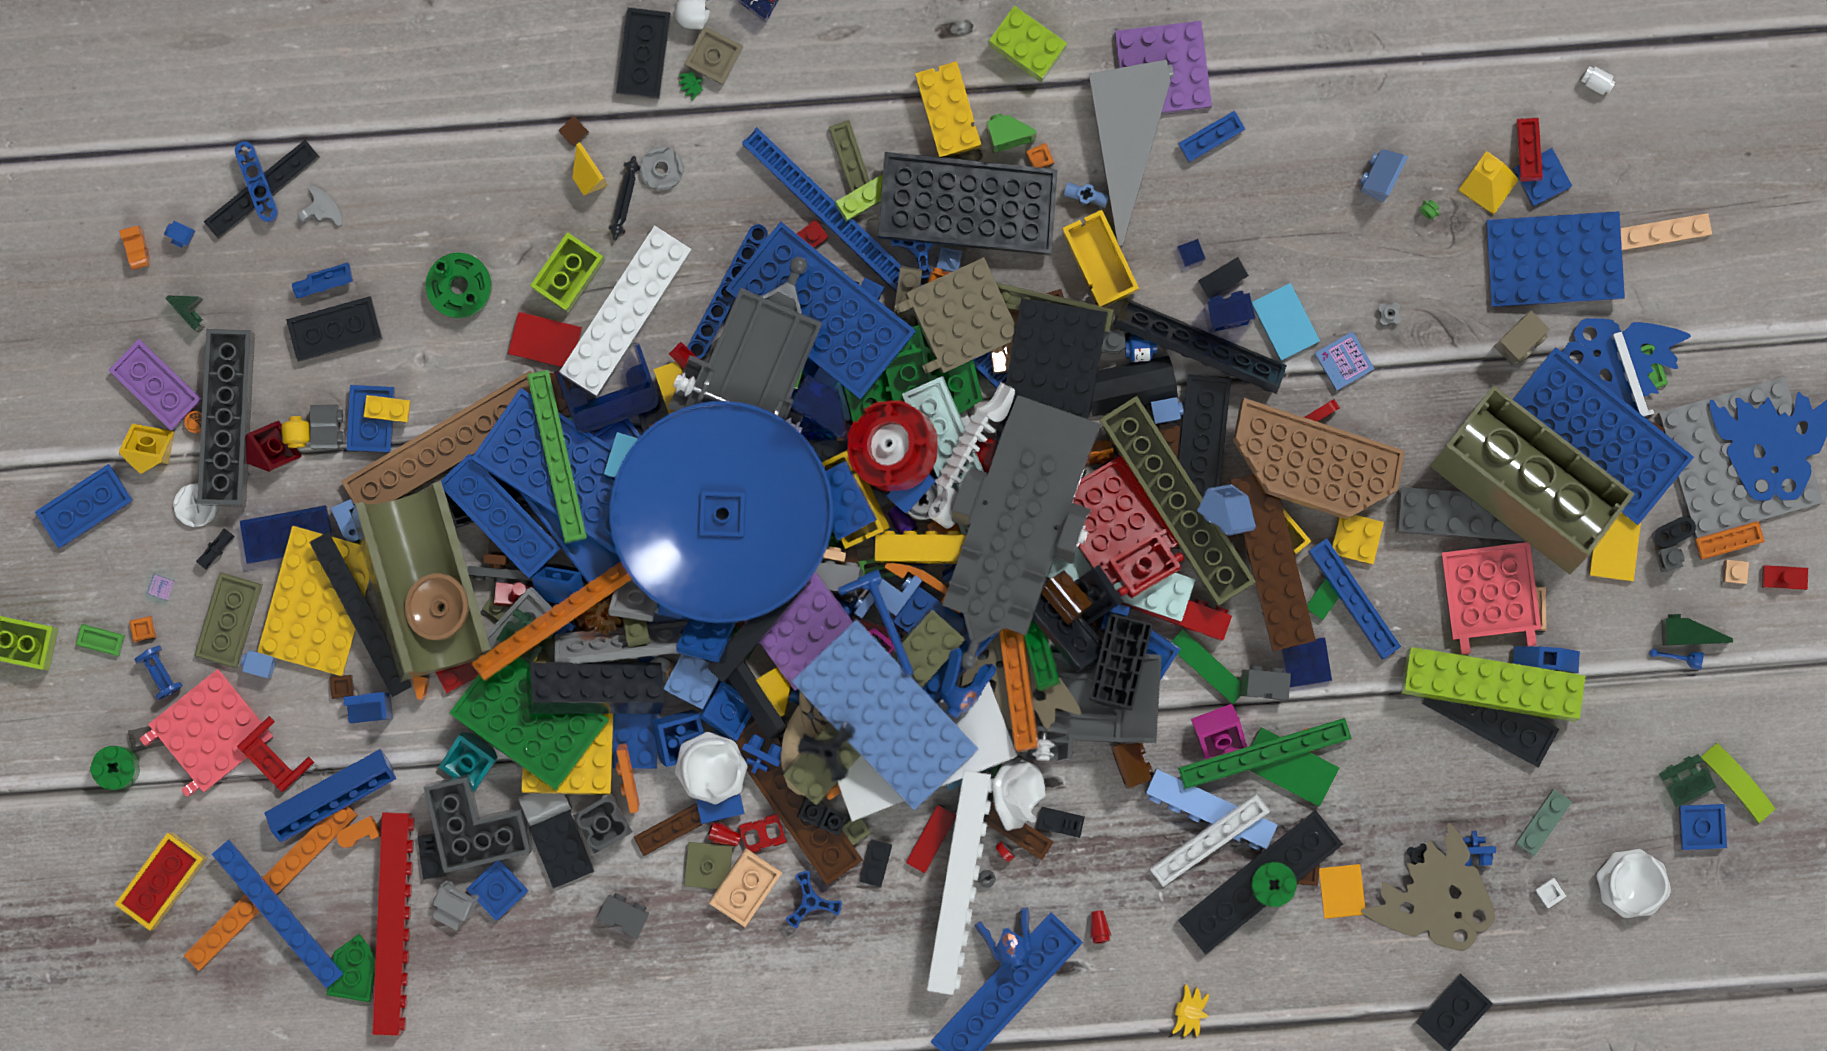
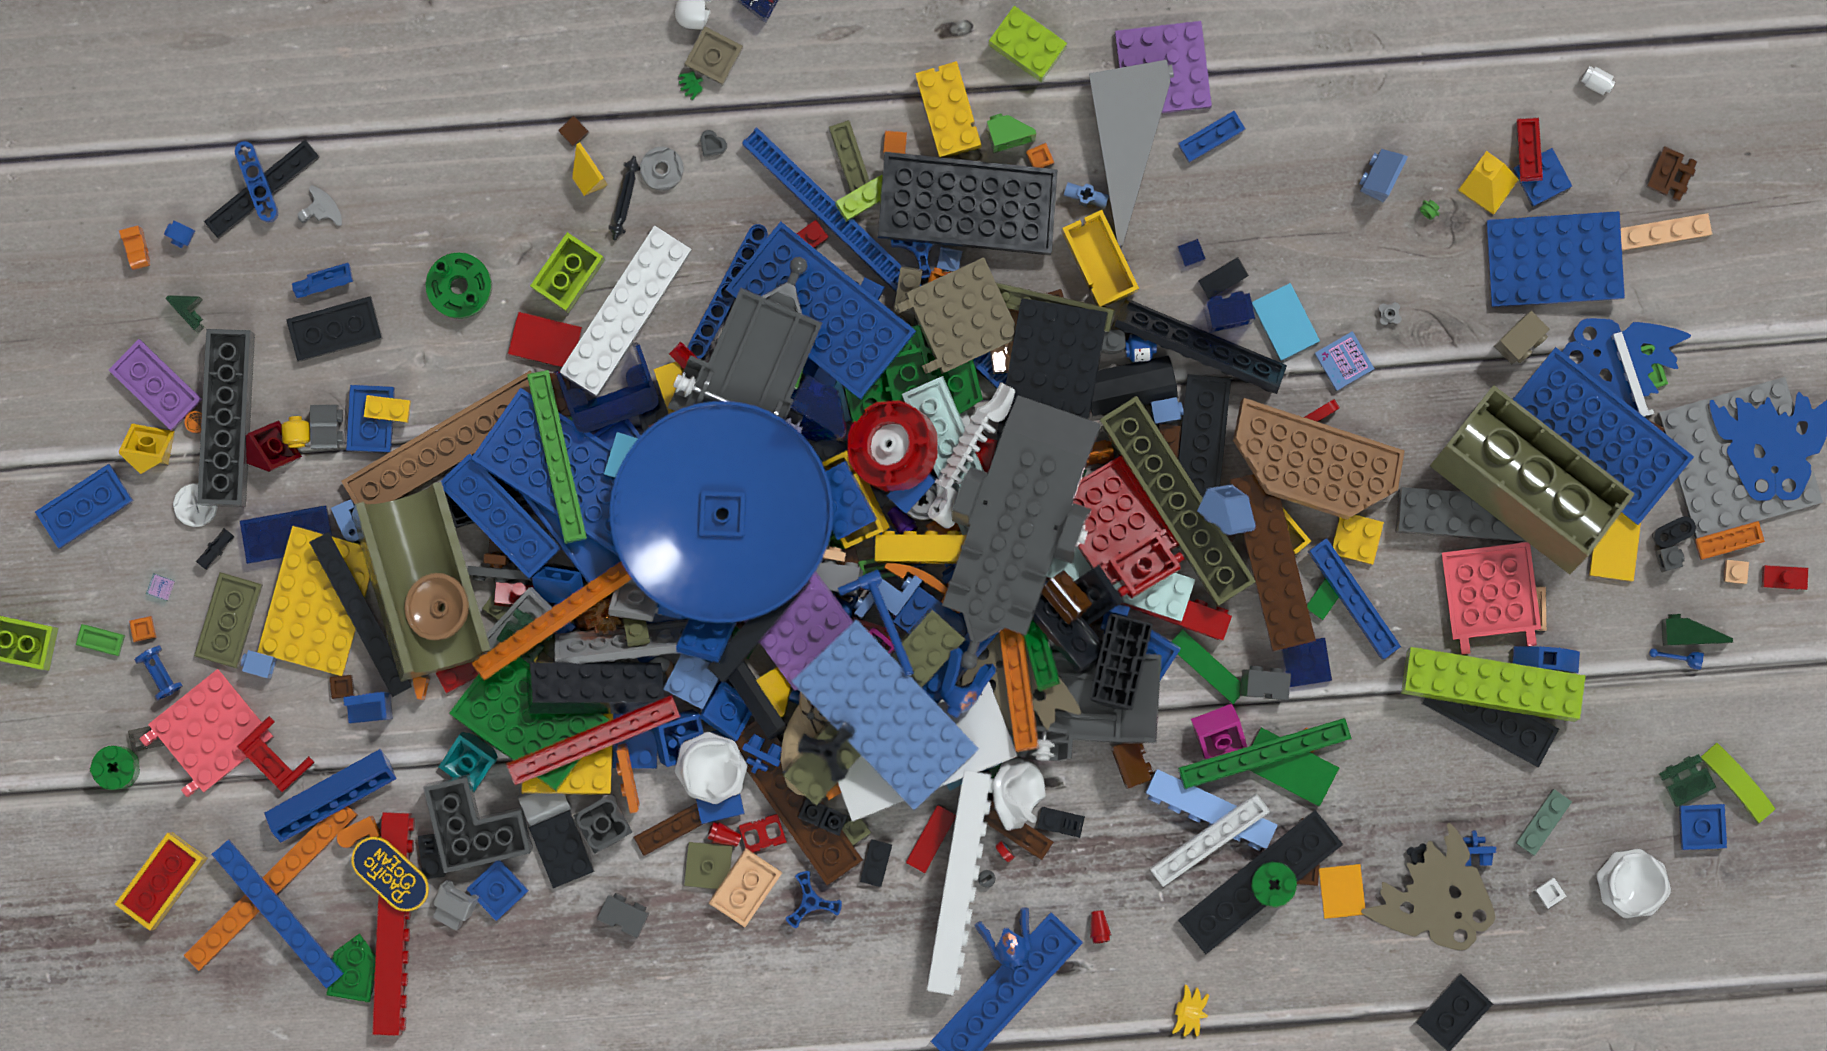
(390, 874): none -> tile
(593, 740): none -> tile
(643, 53): black plate -> none
(712, 144): none -> dark grey tile
(895, 142): none -> orange tile
(1665, 171): none -> reddish brown plate

